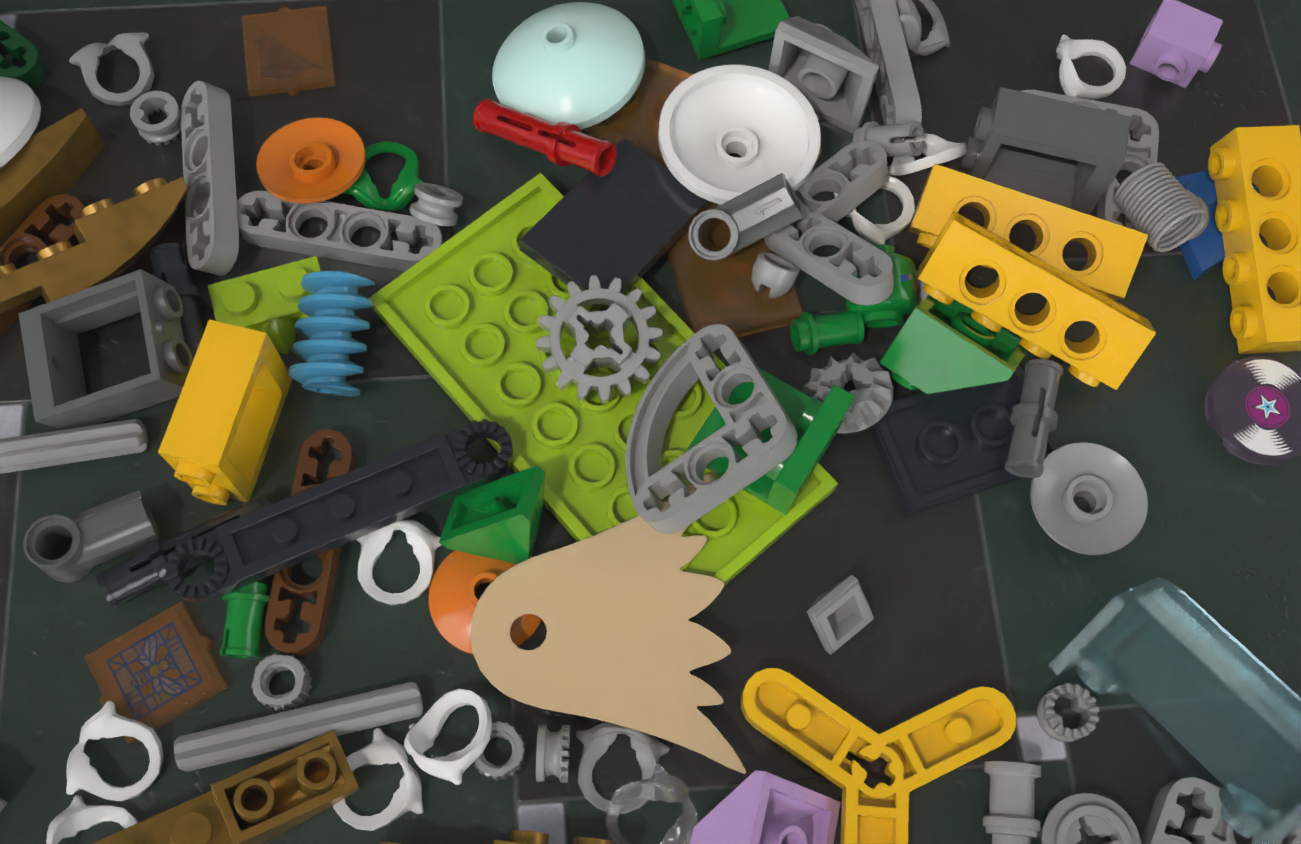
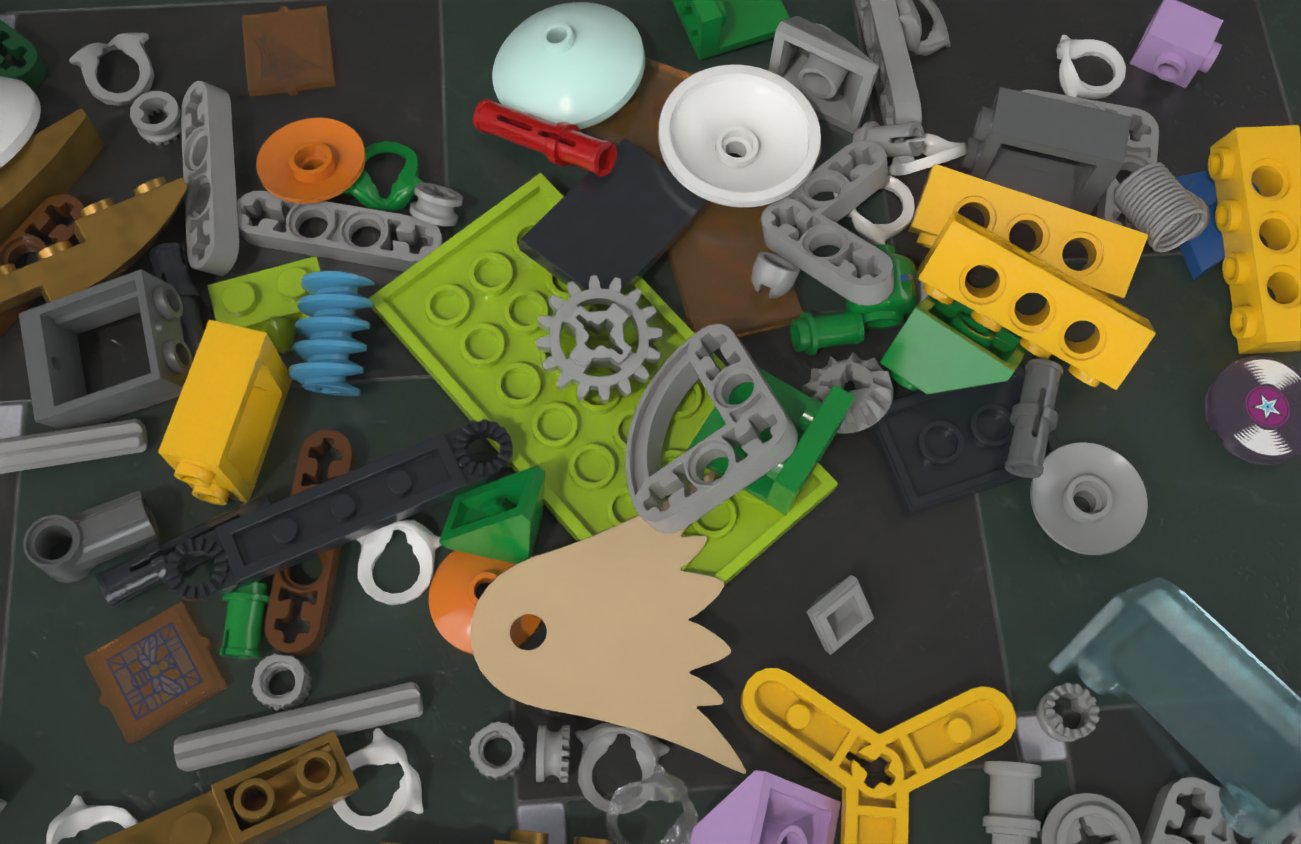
(109, 724): white piece -> none
(423, 734): white piece -> none
(749, 217): dark grey piece -> none

